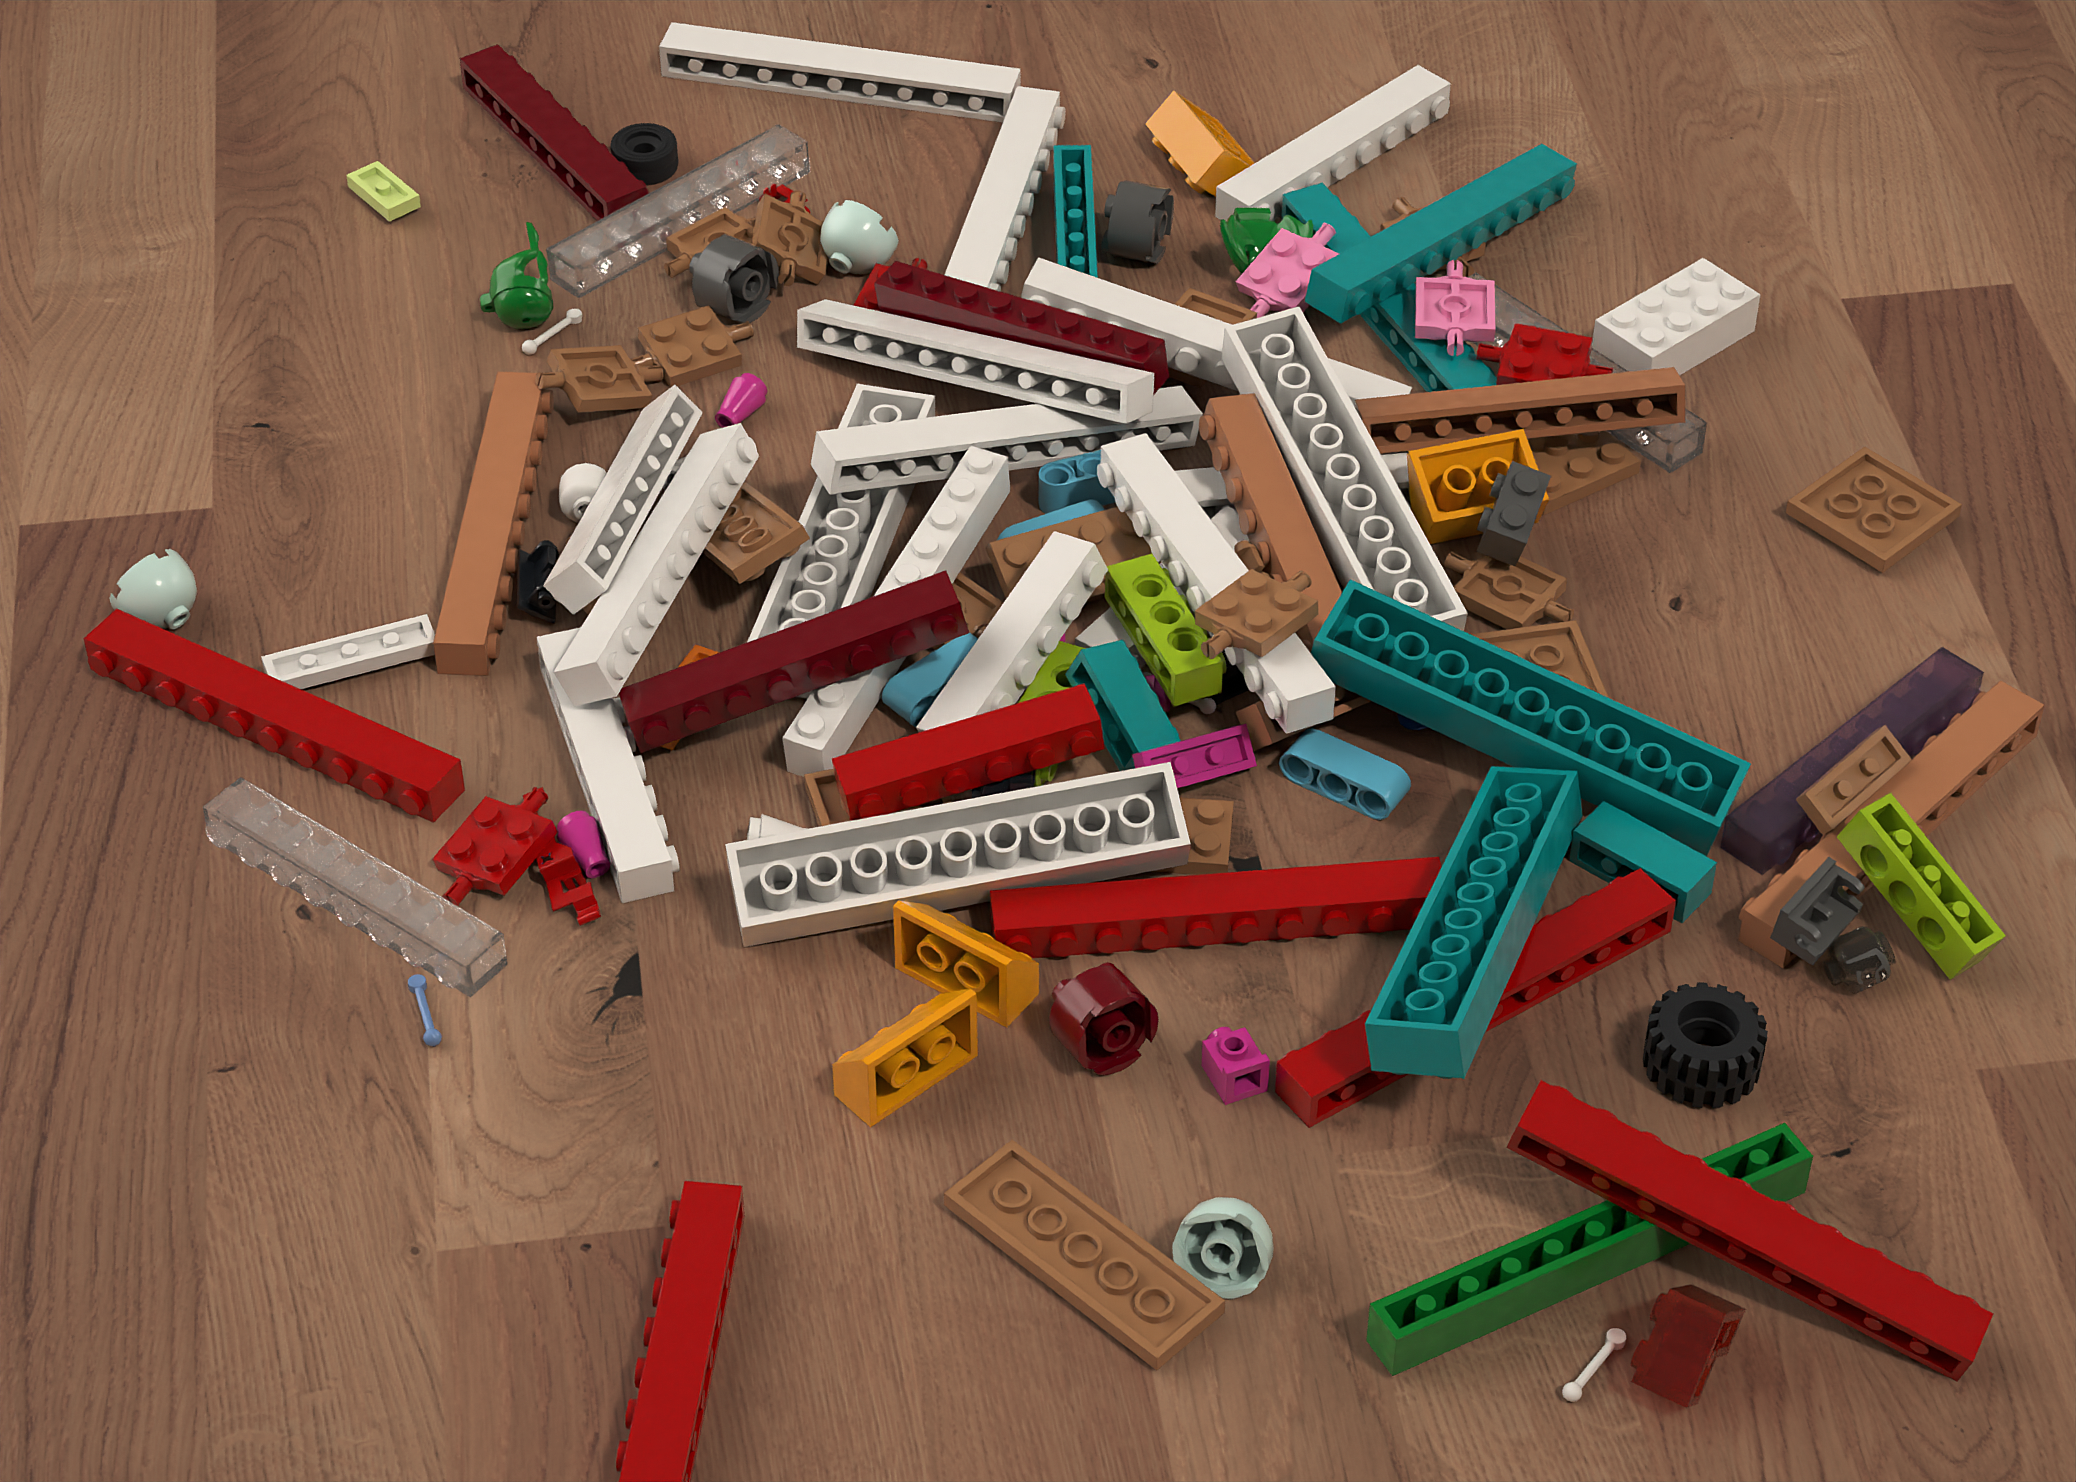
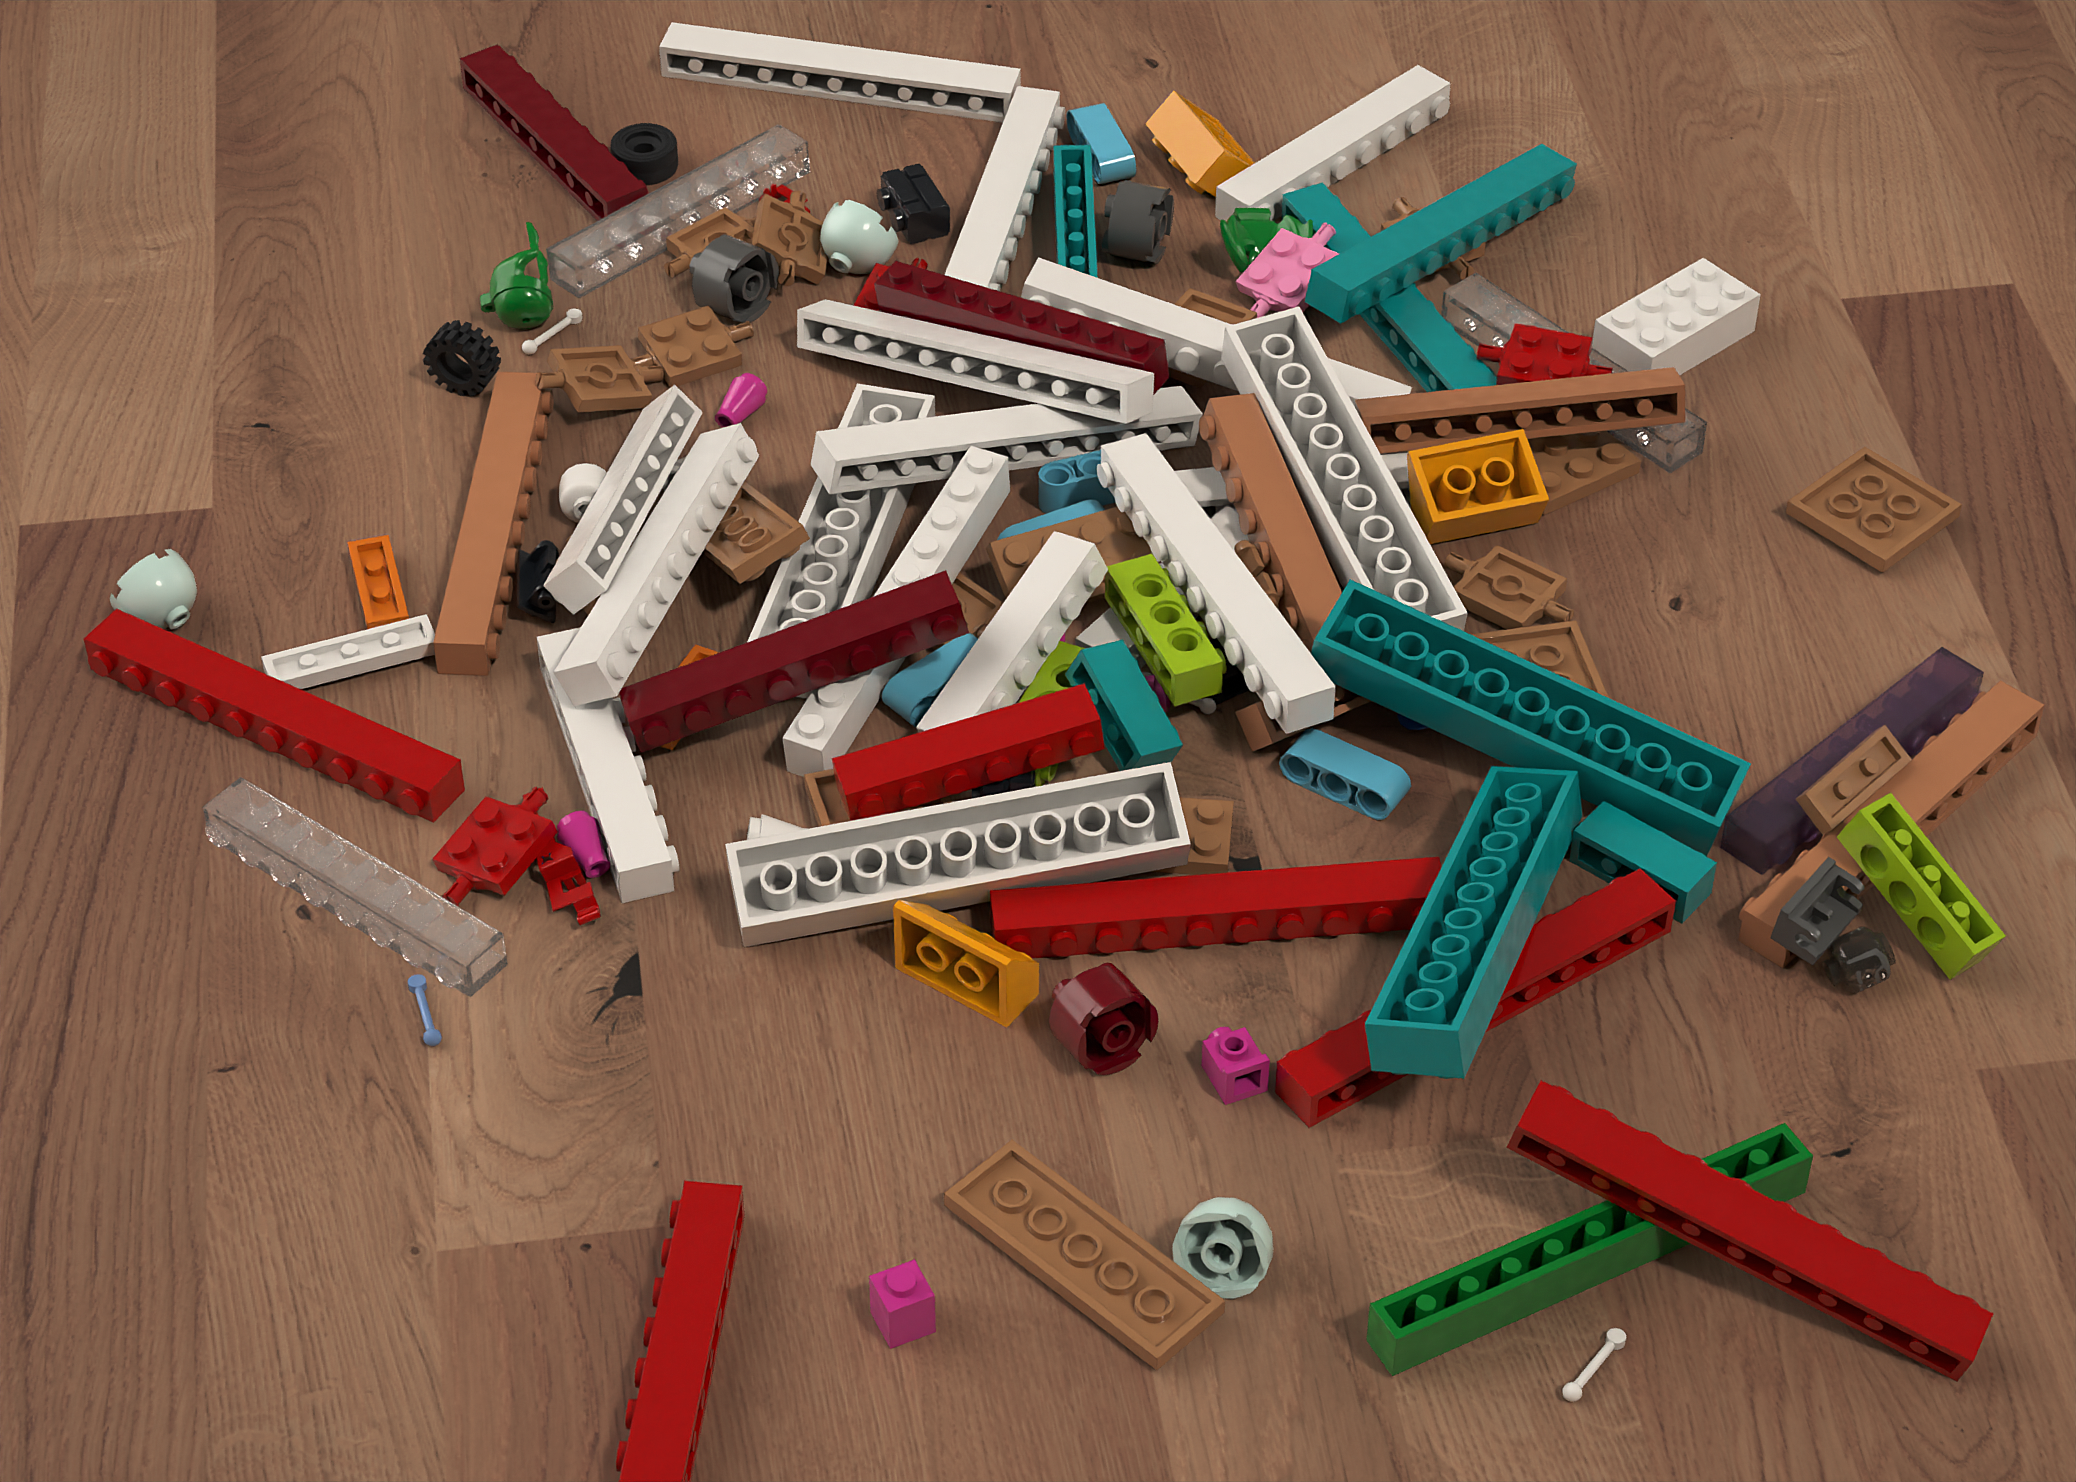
(377, 581): none -> orange plate
(383, 191): yellowish green plate -> none
(470, 345): none -> black tyre
(902, 1304): none -> dark pink brick
(908, 1056): light orange slope -> none
(914, 204): none -> black brick
(1109, 148): none -> medium azure beam
(1203, 755): dark pink plate -> none
(1256, 613): medium nougat plate -> none
(1455, 308): bright pink plate -> none
(1513, 513): dark grey brick -> none
(1685, 1342): clear red brick -> none
(1698, 1071): black tyre -> none

